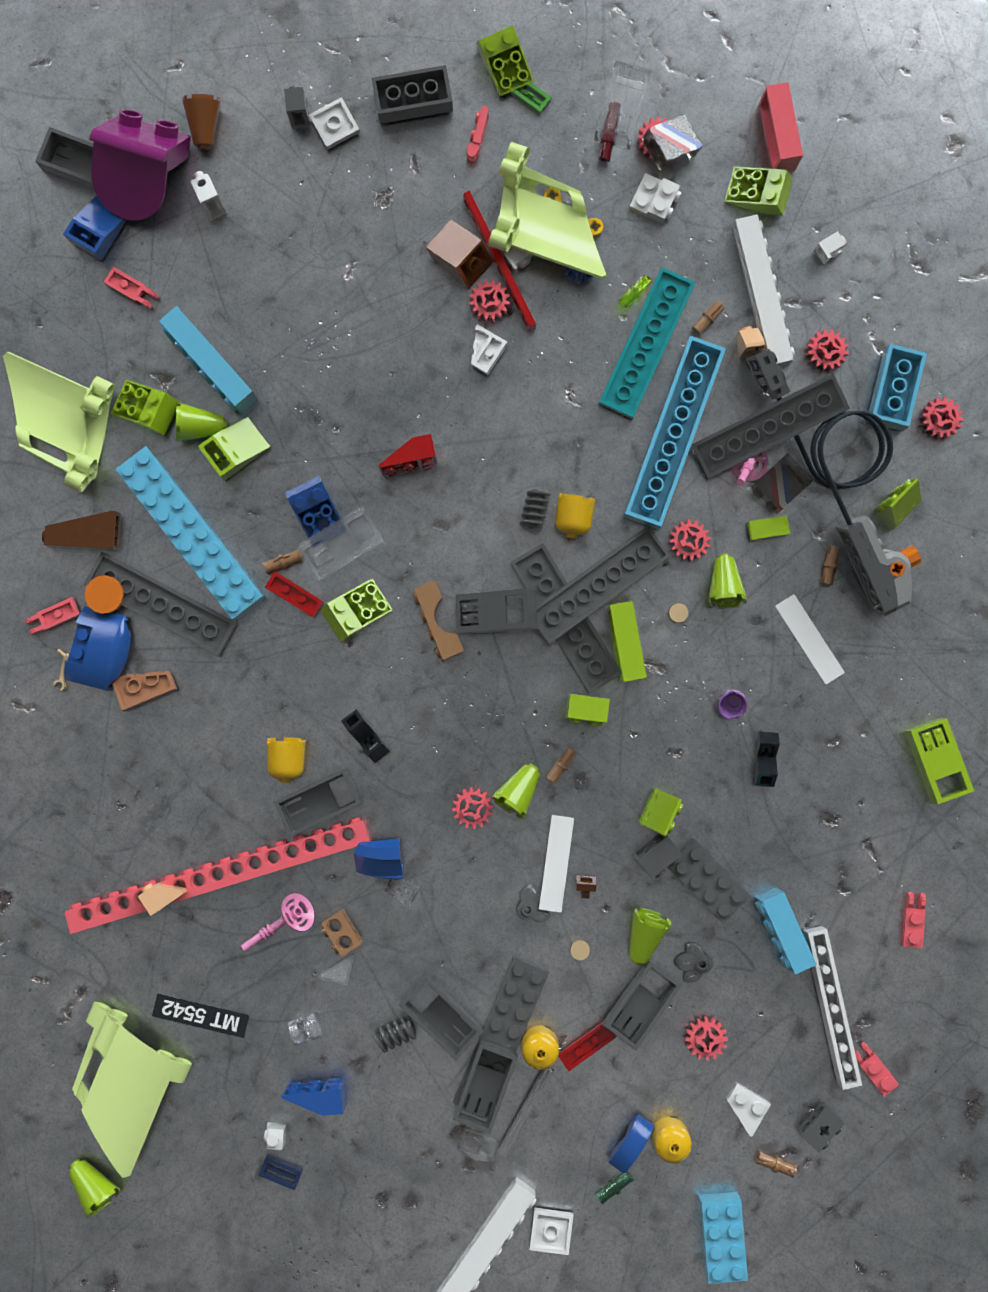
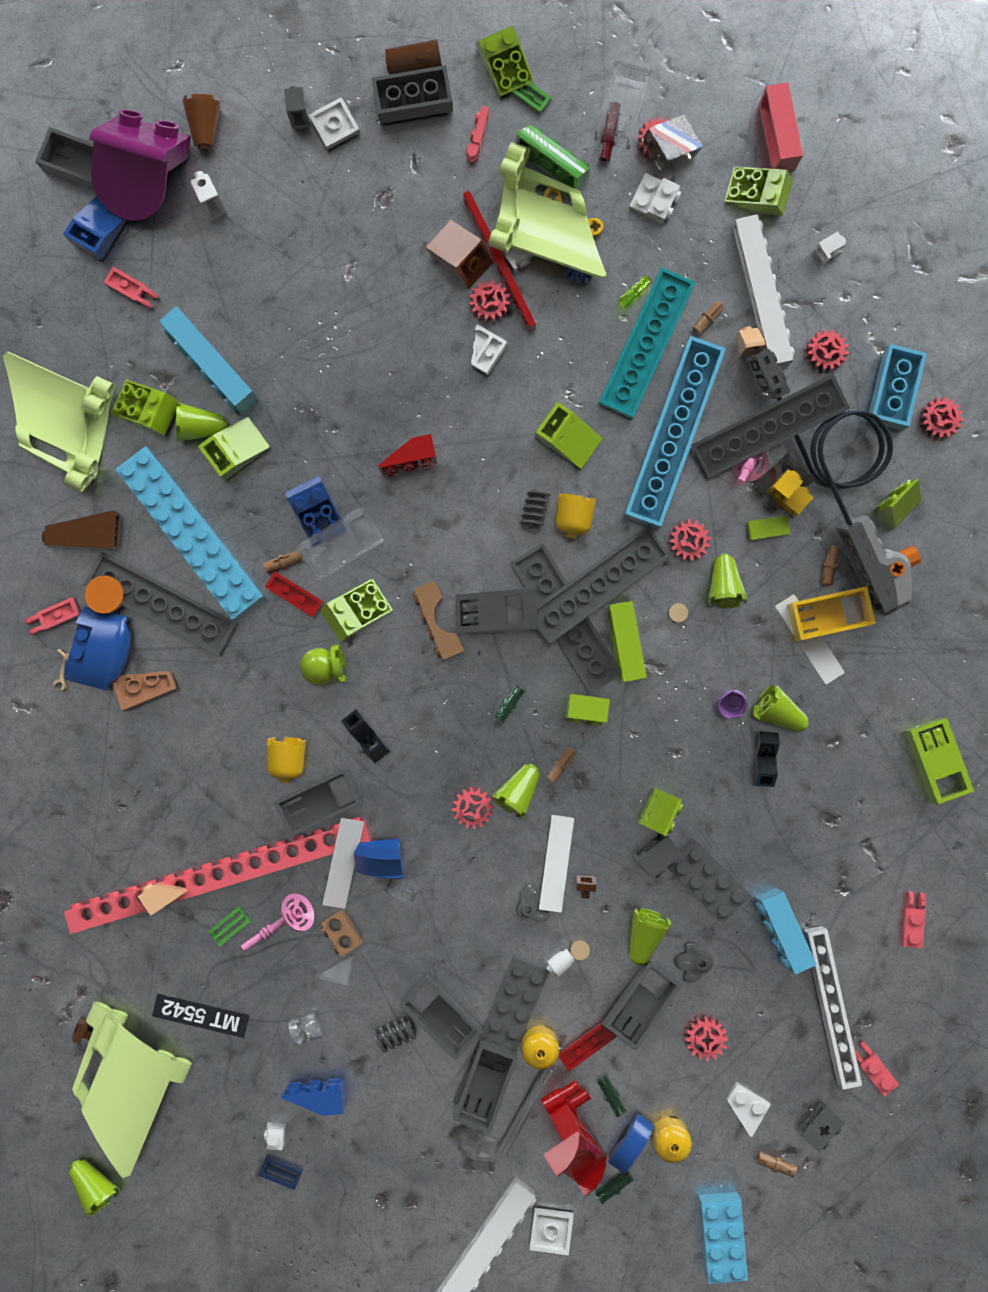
(81, 1031): none -> reddish brown tile
(217, 936): none -> bright green tile
(322, 666): none -> lime tile
(342, 863): none -> white sticker
(413, 57): none -> reddish brown piece
(509, 703): none -> clear green pin
(553, 158): none -> bright green slope
(560, 963): none -> white brick
(568, 435): none -> lime slope
(578, 1153): none -> red piece
(611, 1096): none -> clear green pin
(780, 710): none -> lime cone
(790, 494): none -> yellow brick
(828, 614): none -> yellow piece

